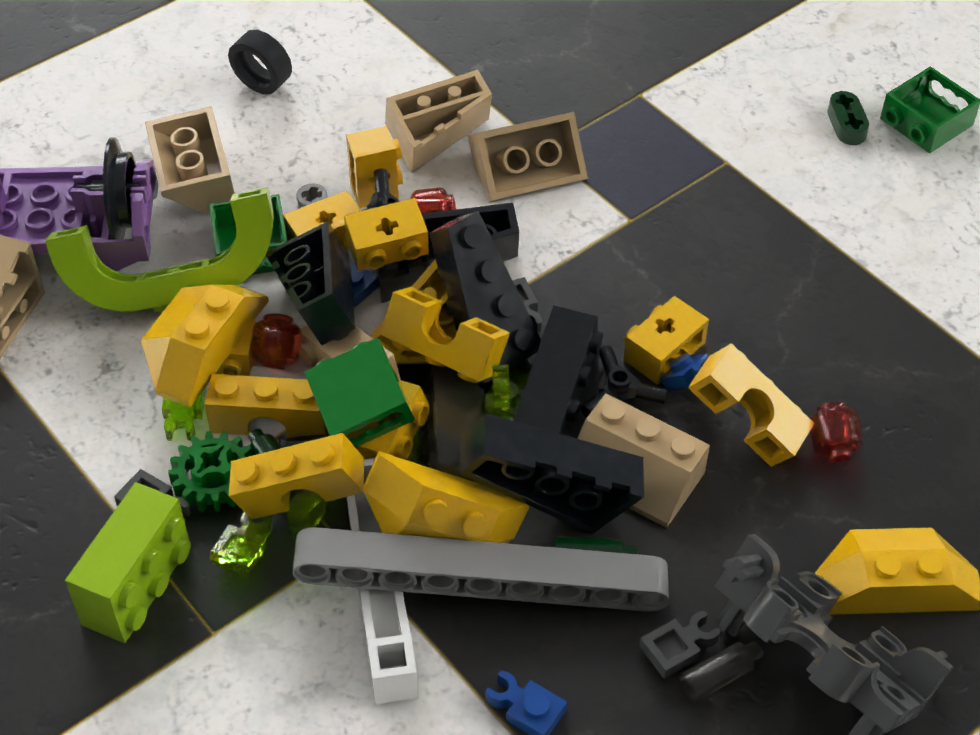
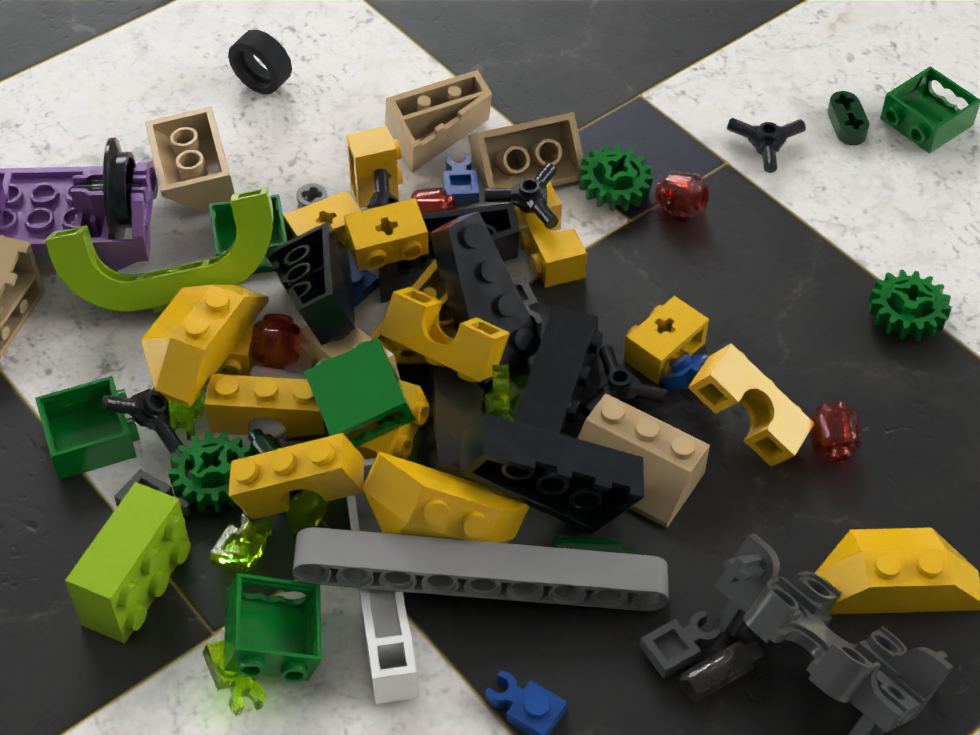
(81, 433): none -> green piece
(148, 410): none -> black piece
(239, 685): none -> clear neon green plate
(272, 632): none -> green piece
(461, 180): none -> blue plate
(528, 195): none -> black piece
(552, 254): none -> yellow arch
(615, 177): none -> green gear
(682, 194): none -> clear red head
(767, 138): none -> black piece
(909, 305): none -> green gear

